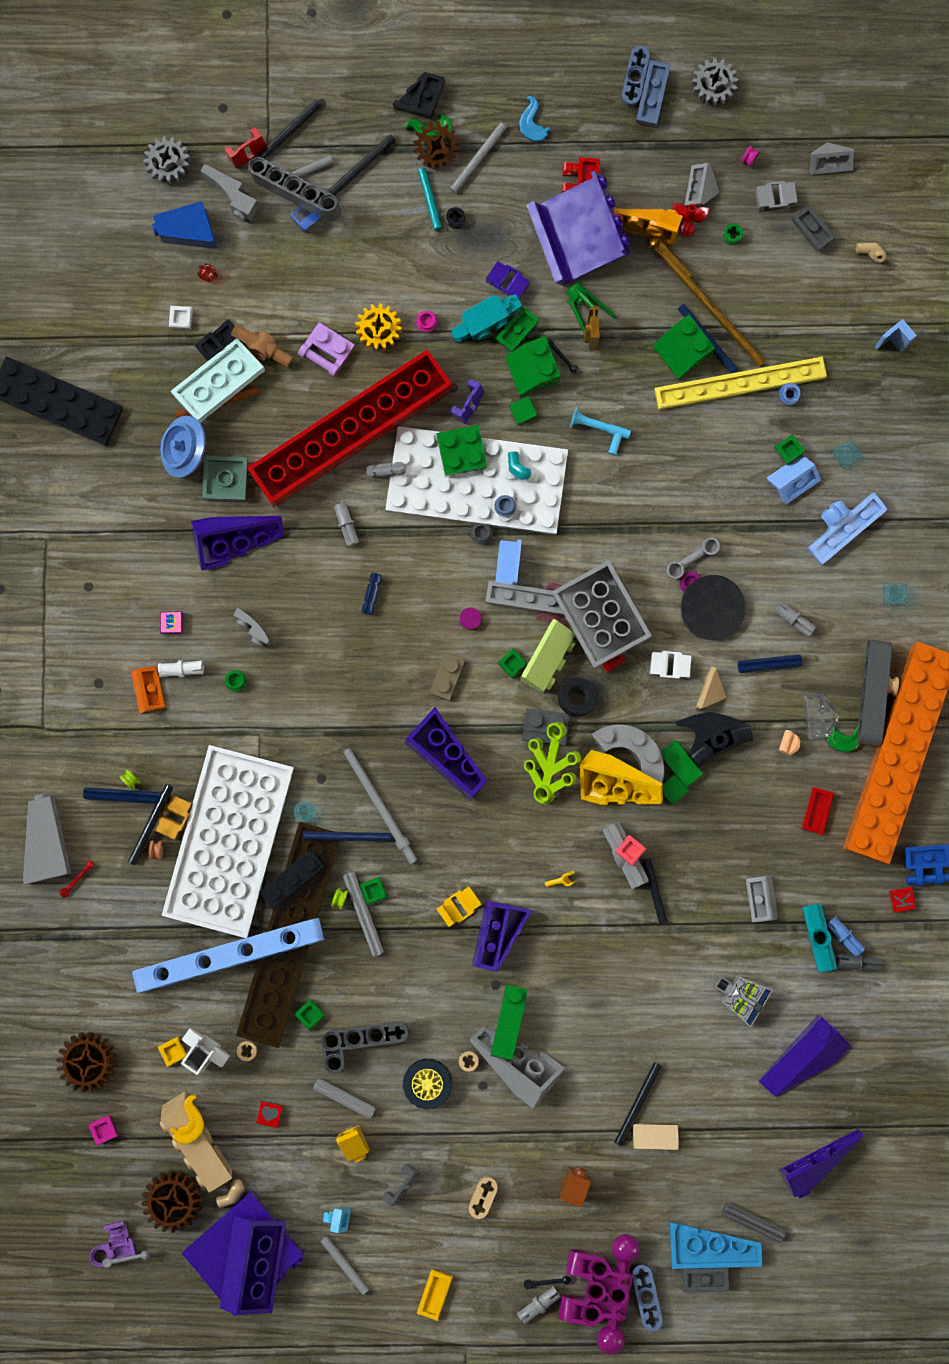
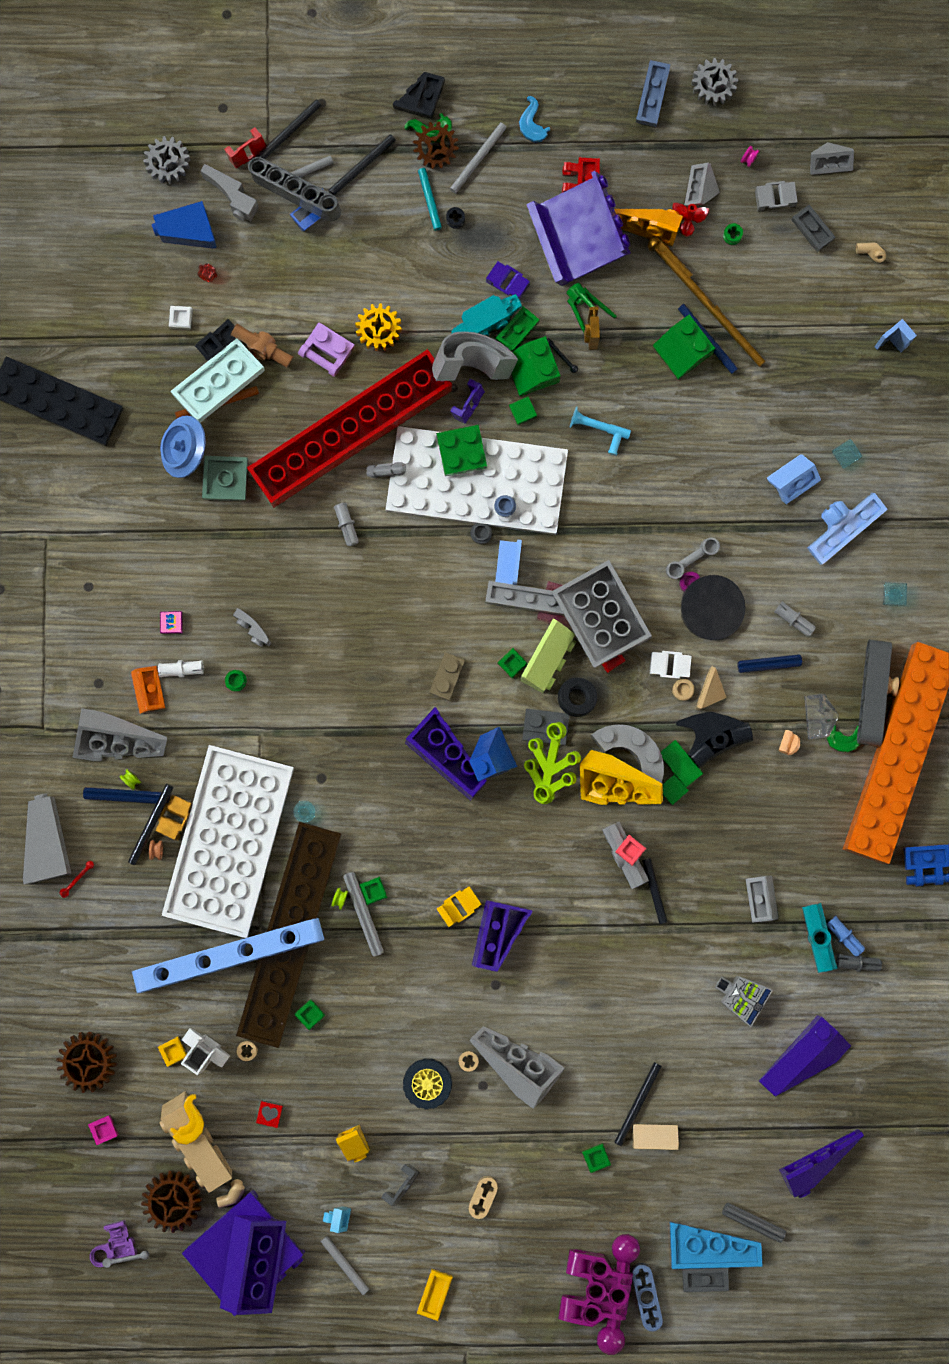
(108, 736): none -> light grey wedge
(227, 537): dark purple wedge -> none
(291, 879): black plate -> none
(344, 1098): light grey axle -> none
(346, 836): dark blue bar -> none
(365, 1041): dark grey beam -> none
(371, 593): dark blue axle -> none
(401, 842): light grey bar -> none
(426, 321): dark pink plate -> none
(470, 618): magenta tile -> none
(473, 351): none -> light grey brick
(491, 755): none -> blue slope
(509, 1022): green slope -> none
(516, 468): teal arm -> none
(528, 1283): black hinge -> none
(539, 1305): light grey pin -> none
(562, 880): yellow hand -> none
(575, 1186): dark orange brick -> none
(596, 1158): none -> green tile
(639, 69): sand blue beam -> none
(683, 689): none -> tan tile
(740, 383): light yellow tile -> none
(789, 449): green plate -> none
(796, 393): medium blue plate -> none
(817, 811): red tile -> none
(902, 899): red tile -> none

